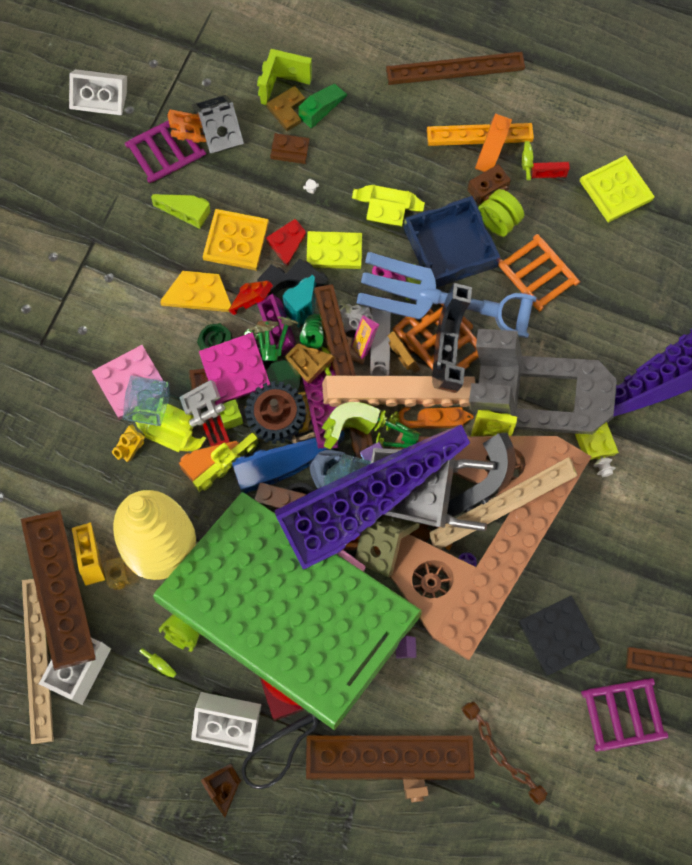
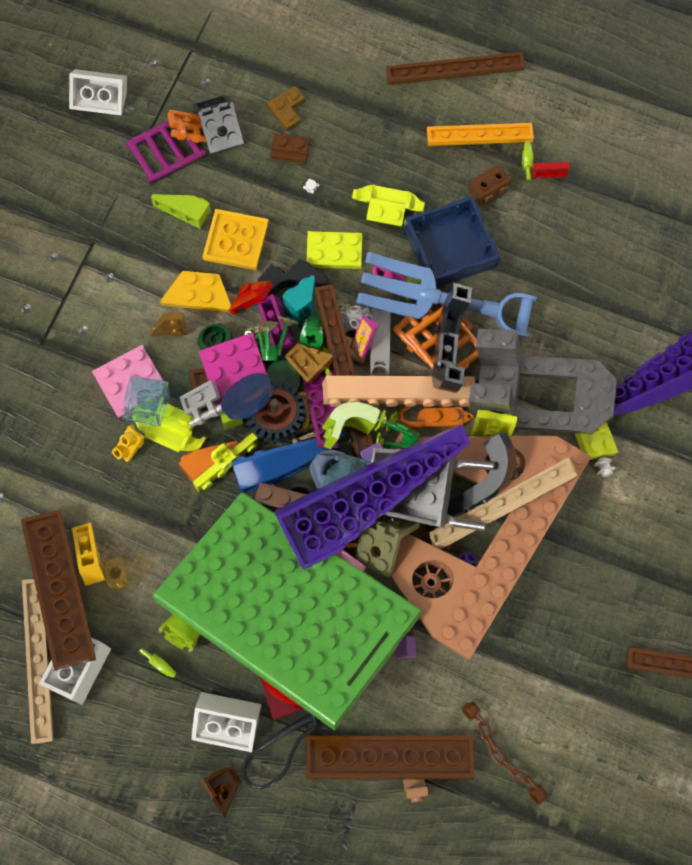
(152, 534): light yellow cone -> none
(170, 324): none -> pearl gold wing
(226, 439): red tile -> none
(247, 396): none -> dark blue piece
(284, 66): lime bracket -> none
(287, 240): red wing -> none
(320, 104): green slope -> none
(400, 349): pearl gold plate -> none
(493, 142): orange slope -> none
(501, 212): lime wheel -> none
(549, 253): orange bar -> none
(559, 635): black plate -> none
(617, 189): neon yellow plate -> none
(620, 741): magenta bar -> none

